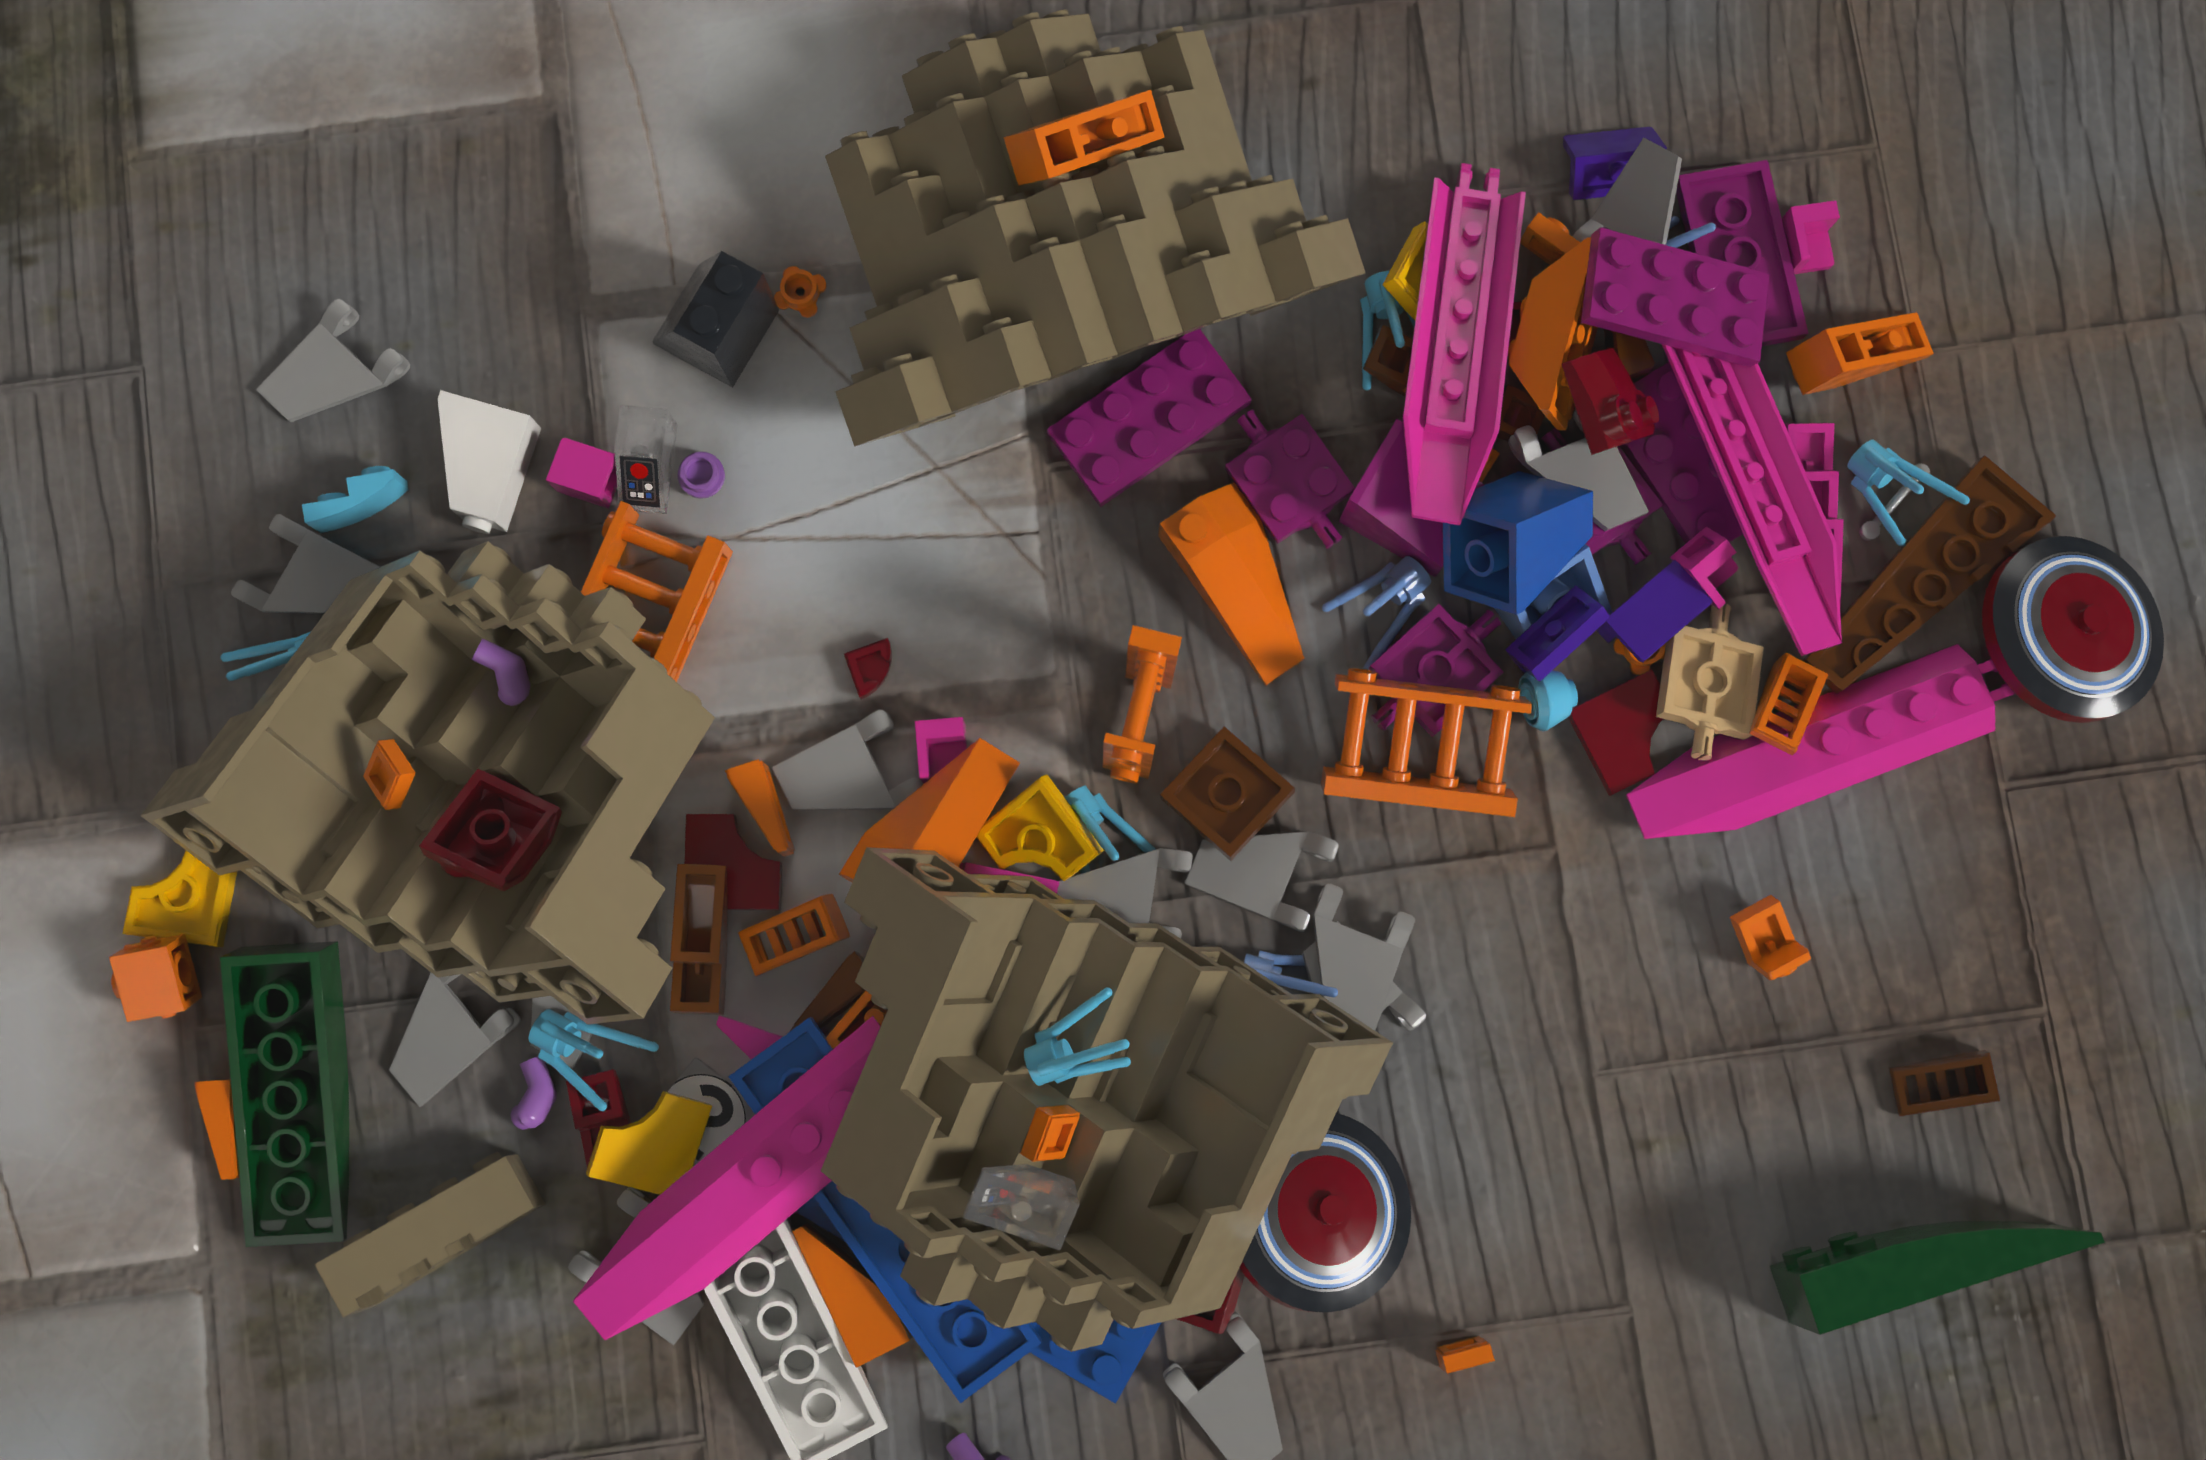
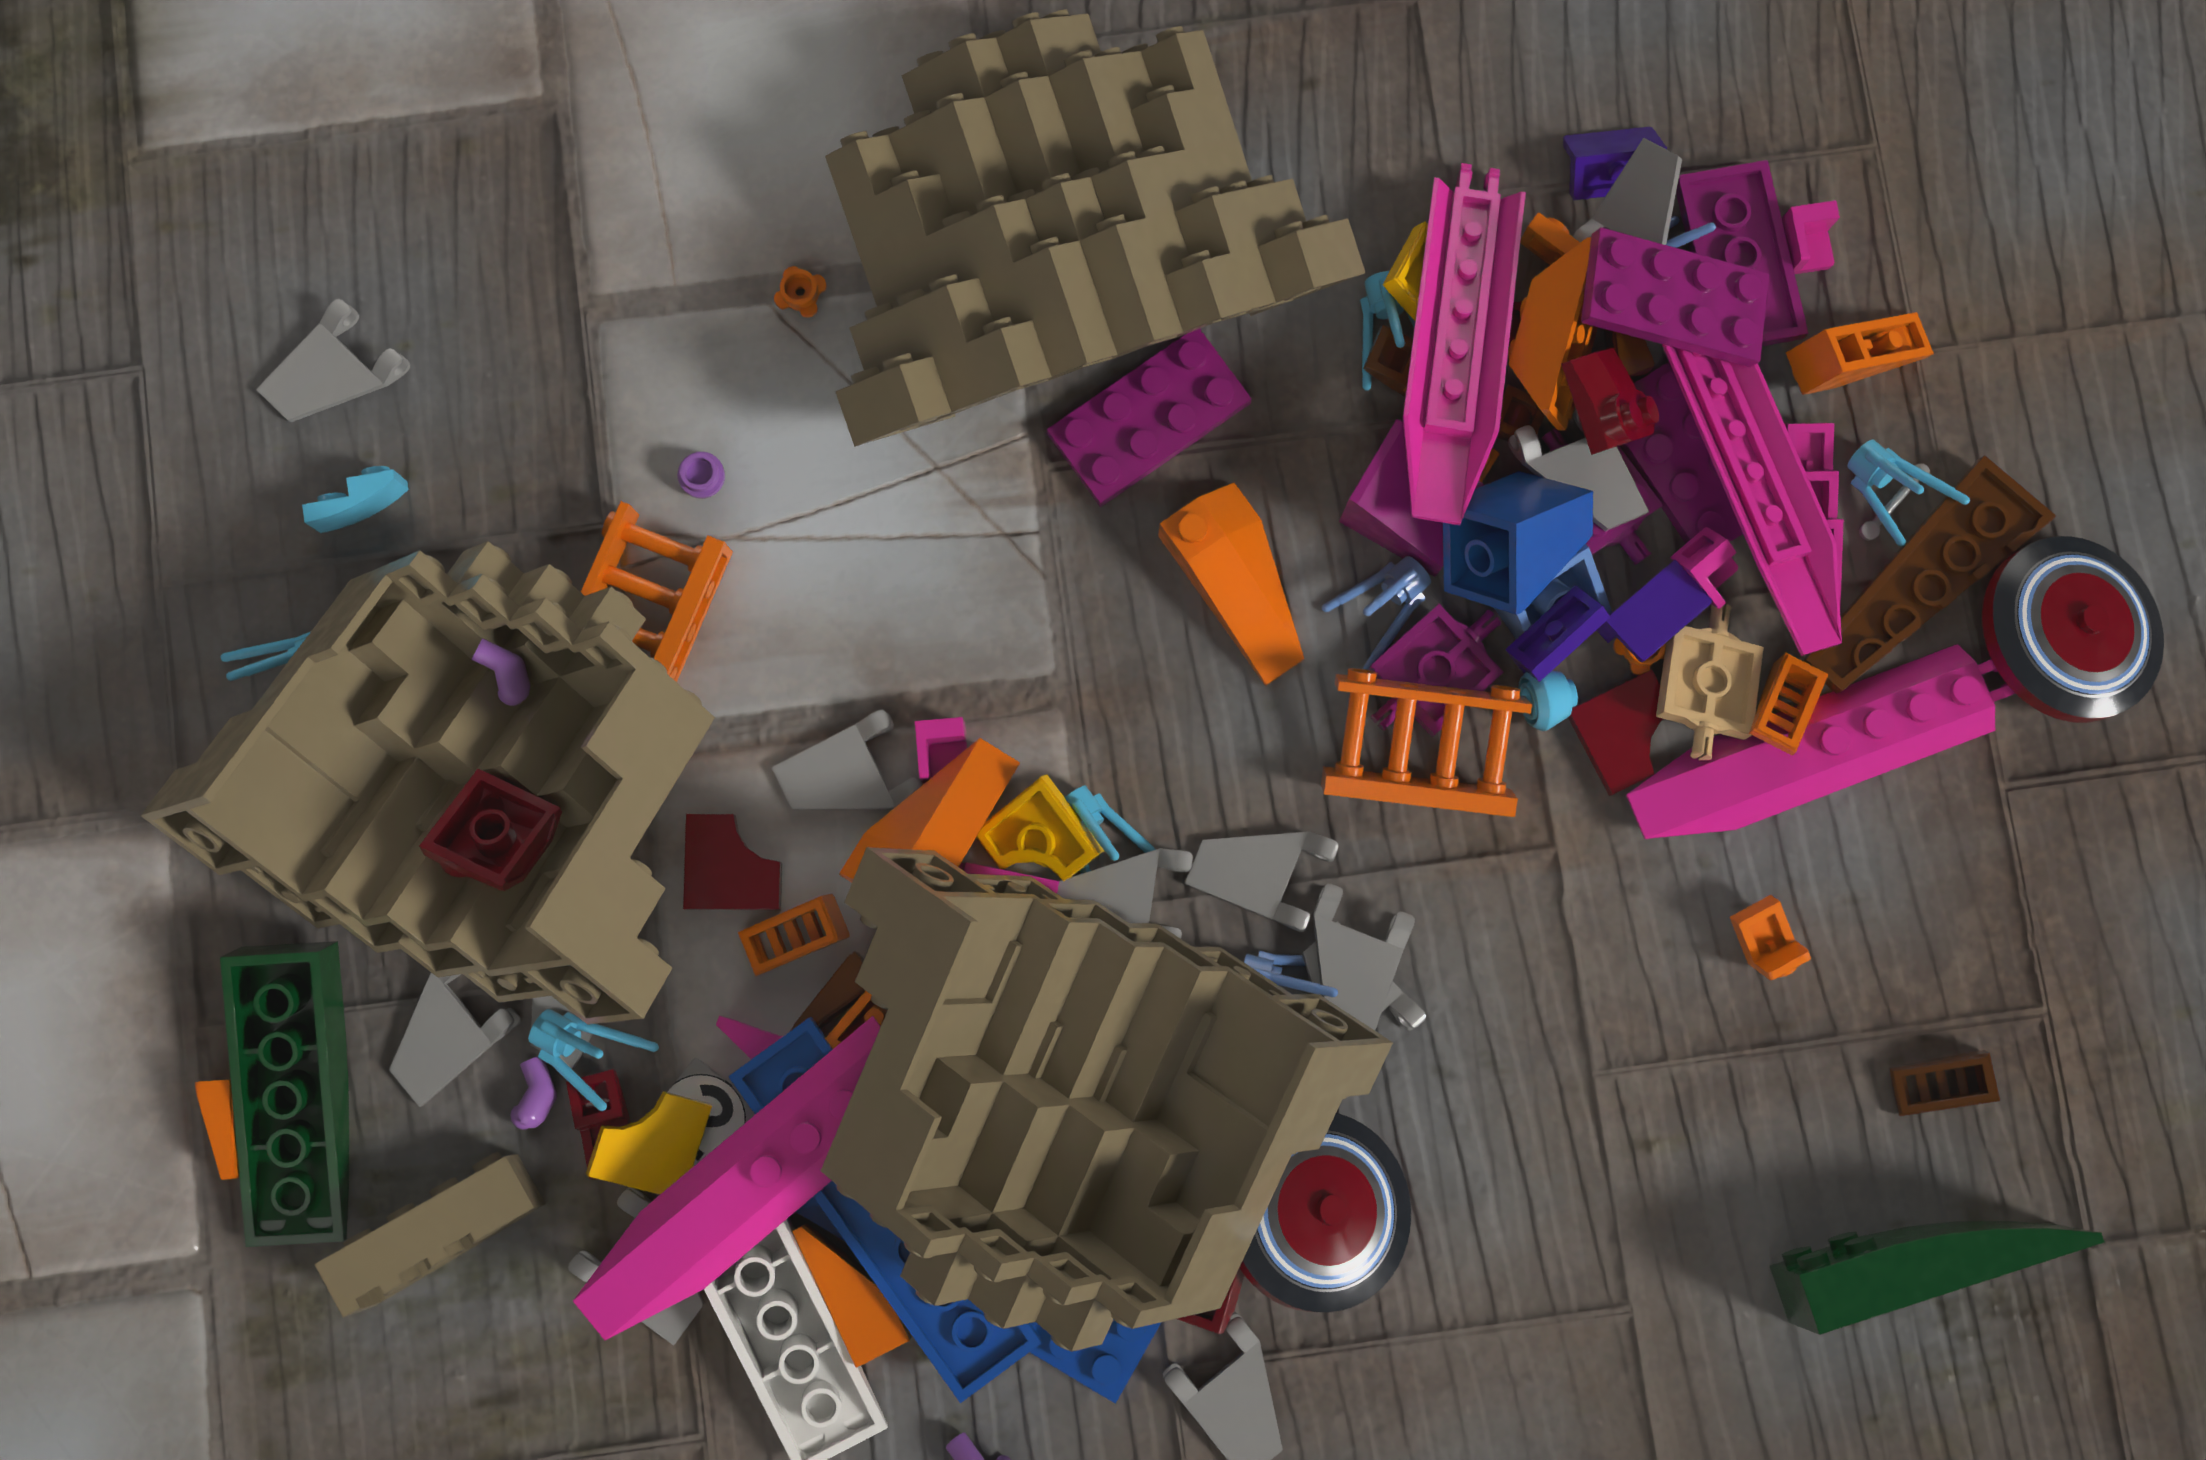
(155, 977): orange head -> none
(186, 902): yellow tile -> none
(312, 576): light grey flag -> none
(389, 774): orange tile -> none
(484, 459): white slope -> none
(584, 472): dark pink panel -> none
(645, 457): clear slope -> none
(699, 940): dark orange slope -> none
(719, 318): black slope -> none
(758, 793): orange slope -> none
(869, 666): dark red tile -> none
(1024, 1203): clear slope -> none
(1050, 1133): orange tile -> none
(1055, 1059): medium azure plant -> none
(1083, 138): orange slope -> none
(1151, 665): orange fence -> none
(1227, 793): reddish brown plate -> none
(1290, 478): magenta plate -> none
(1464, 1354): orange tile -> none

